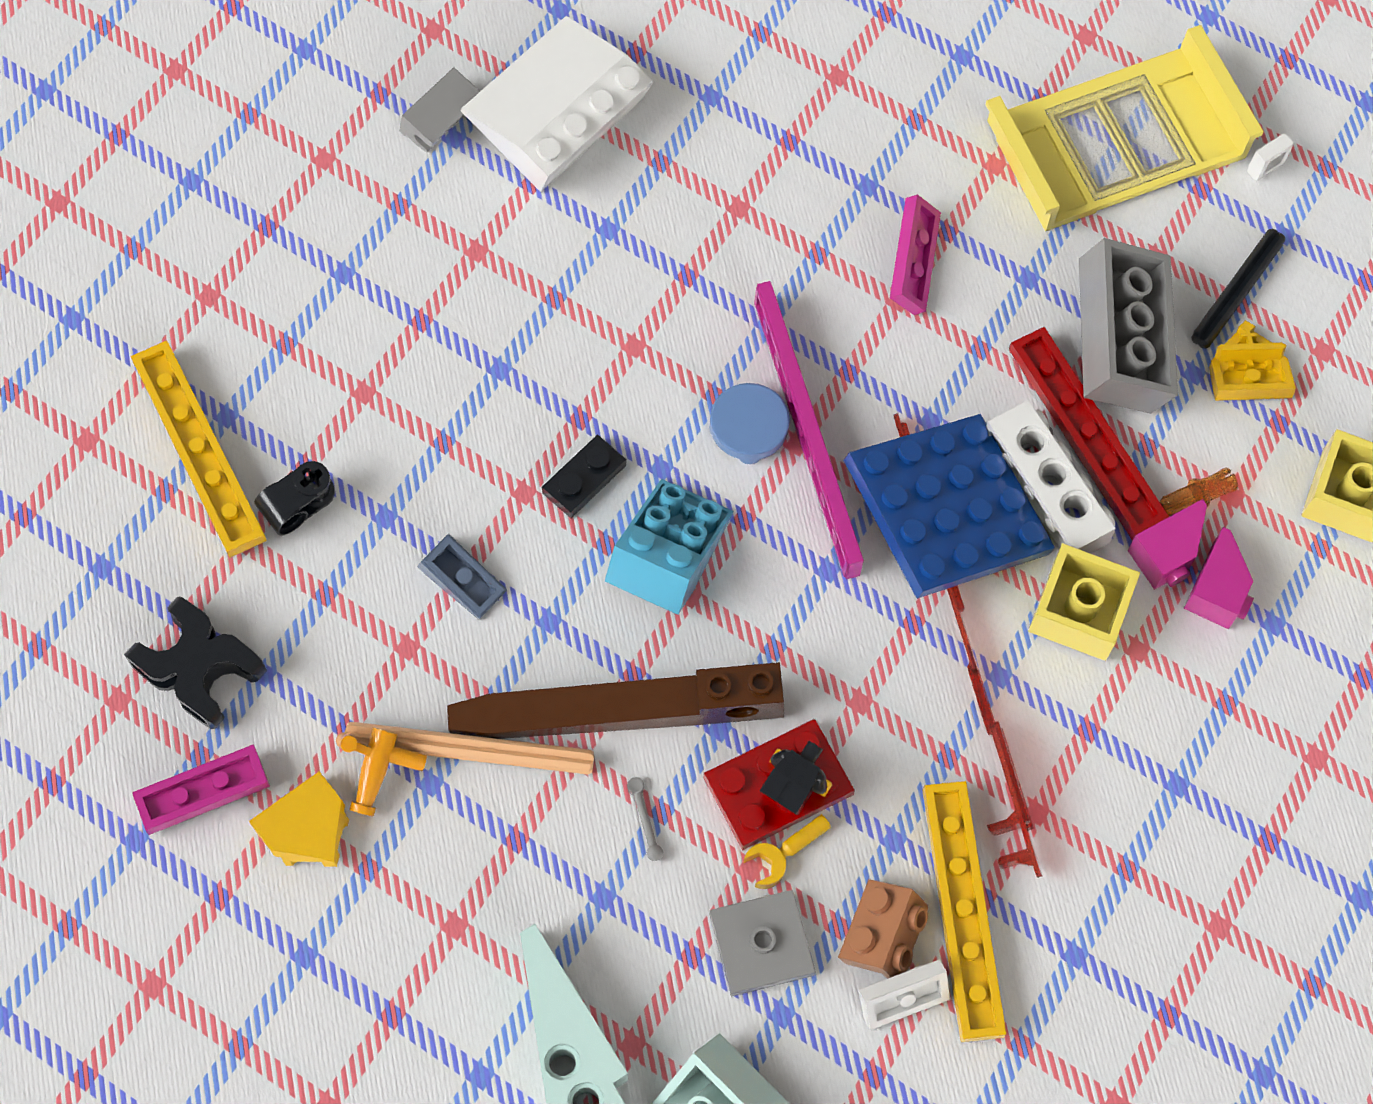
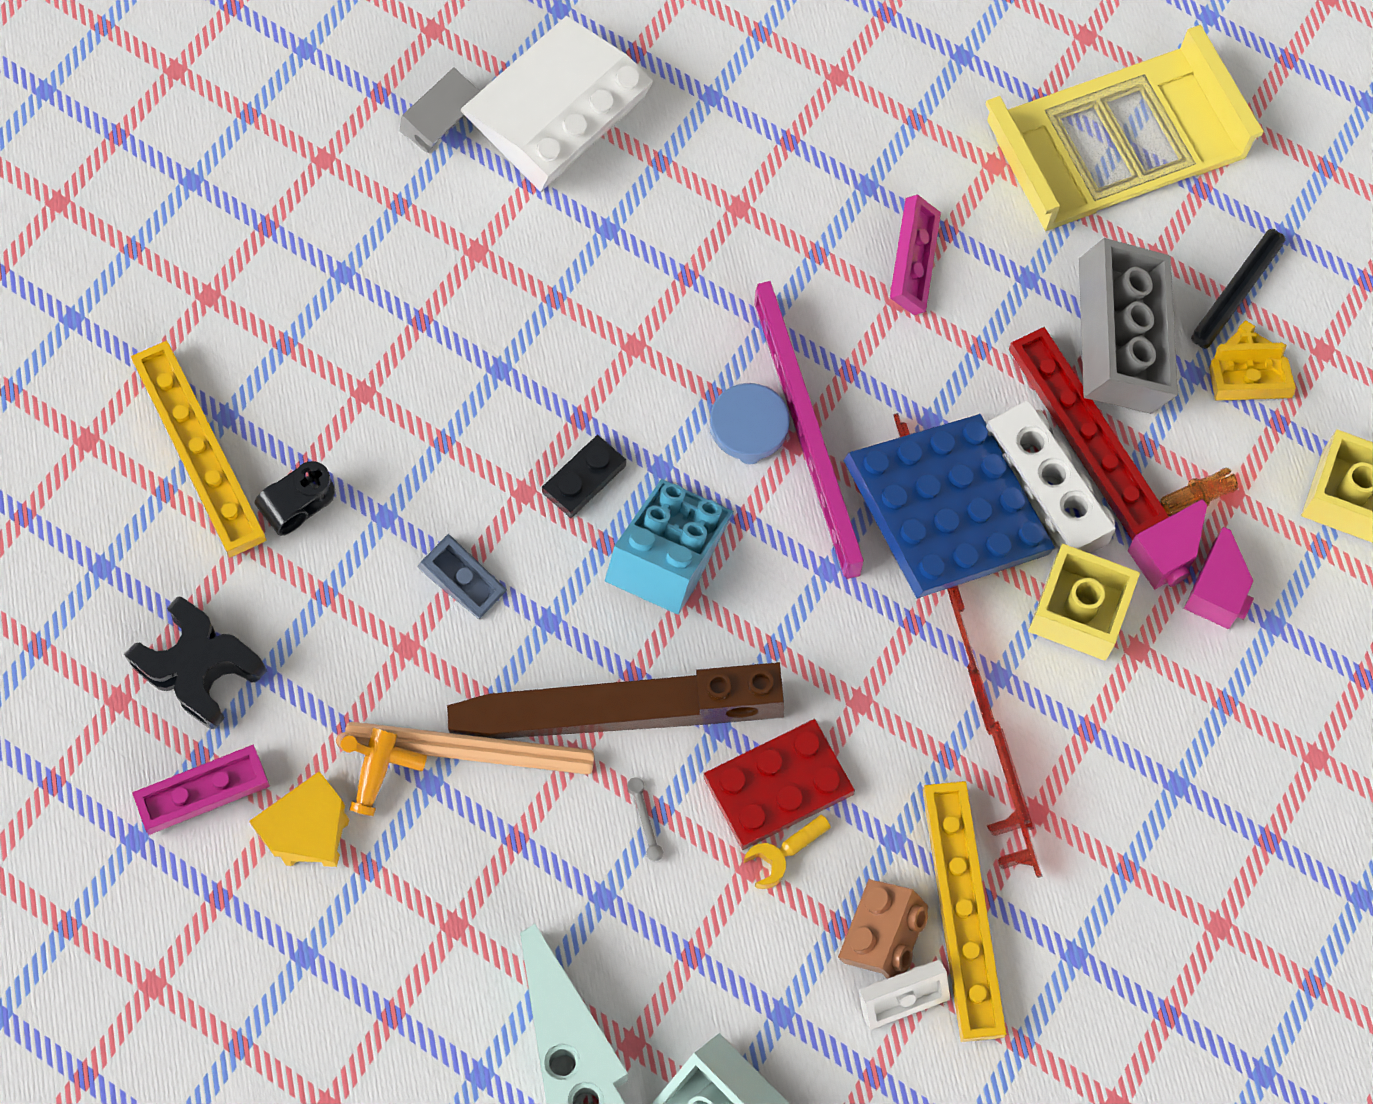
(762, 943): light grey plate -> none
(795, 777): black piece -> none
(1270, 157): white tile -> none

